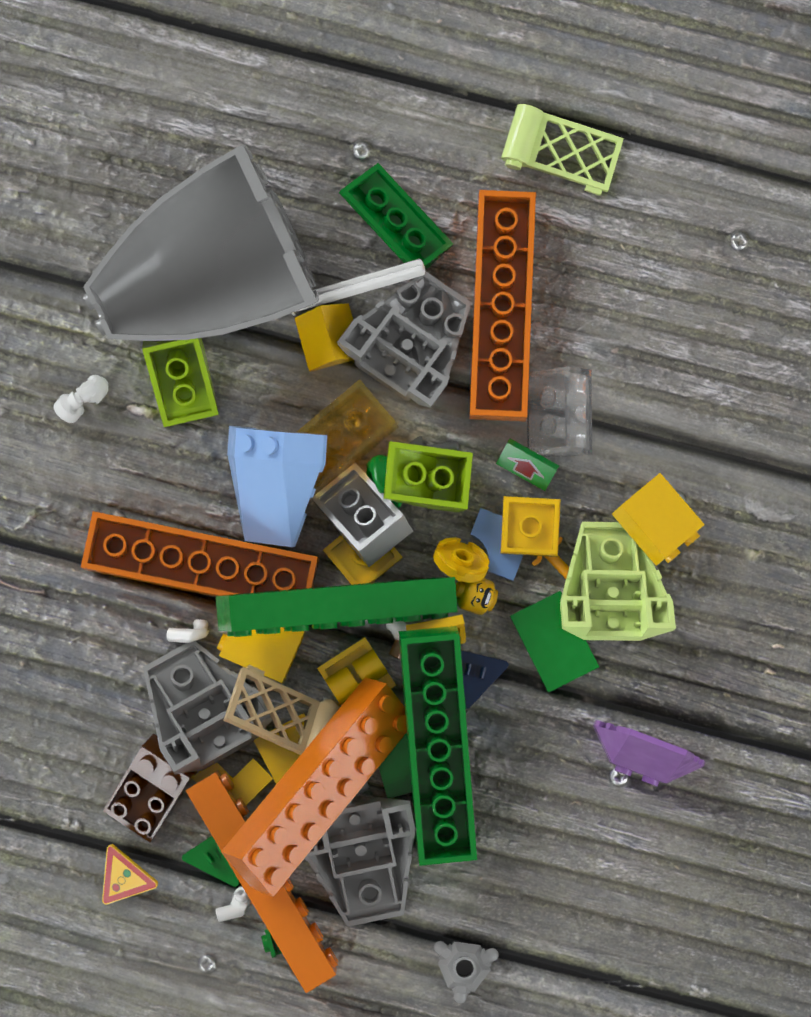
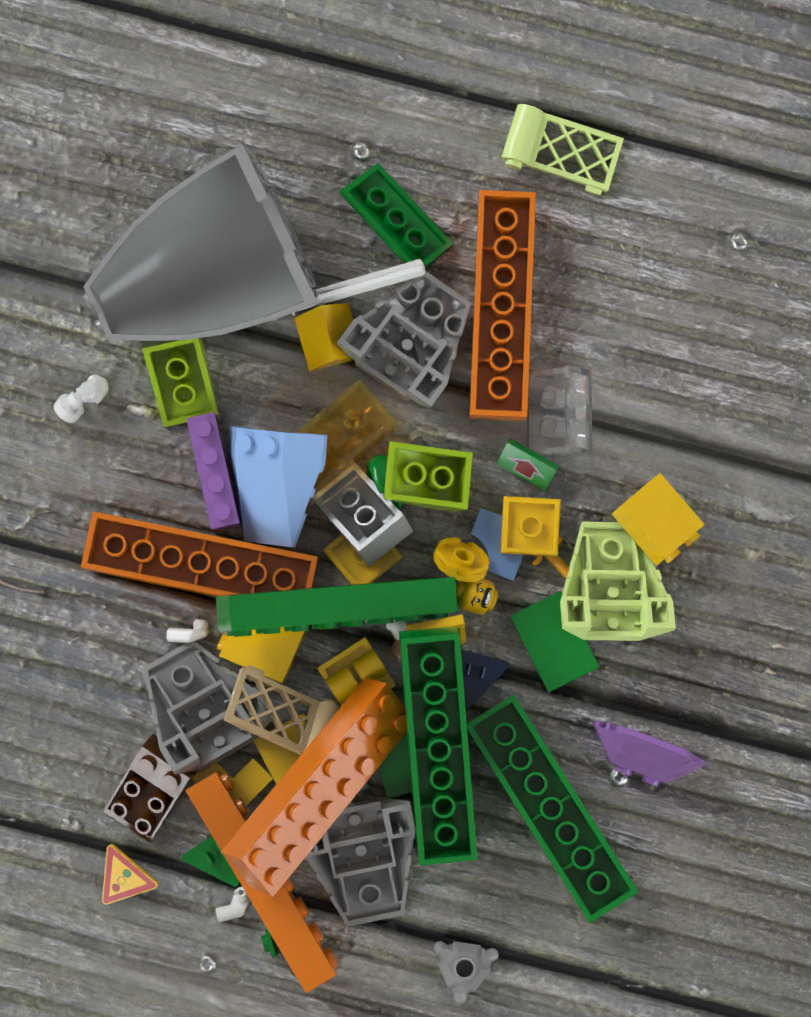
(213, 472): none -> medium lavender brick
(551, 809): none -> green brick

